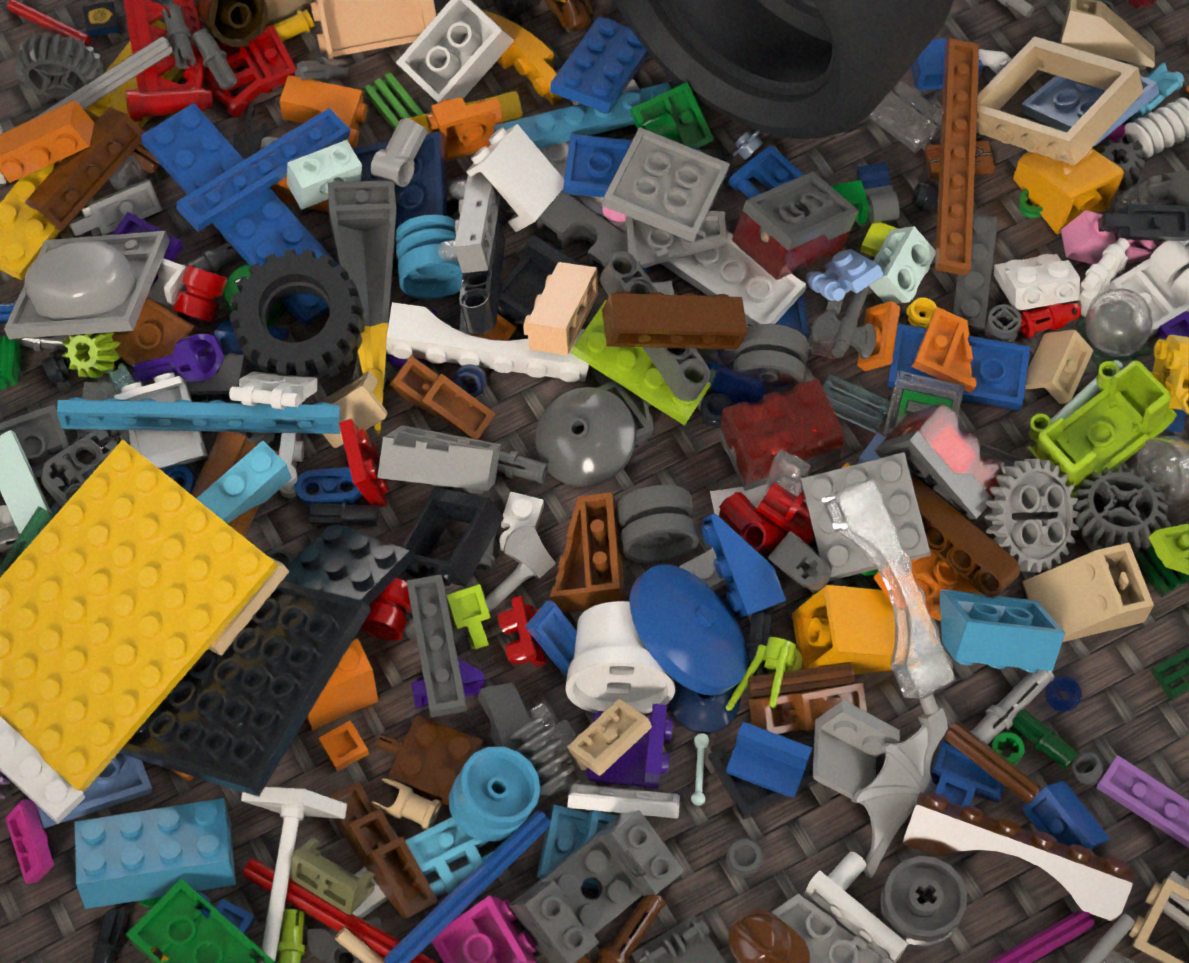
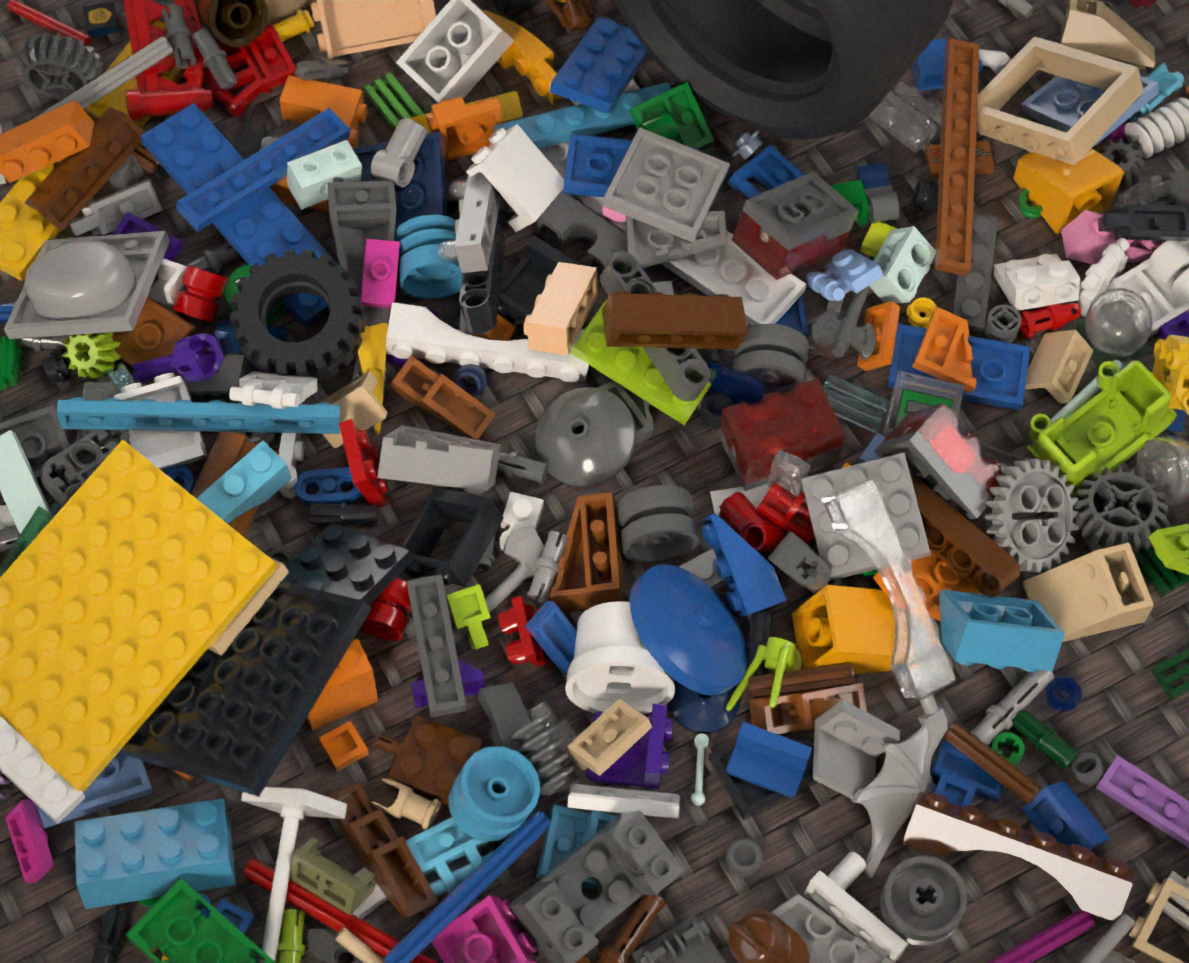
(380, 273): none -> dark pink plate
(547, 568): none -> light grey pin

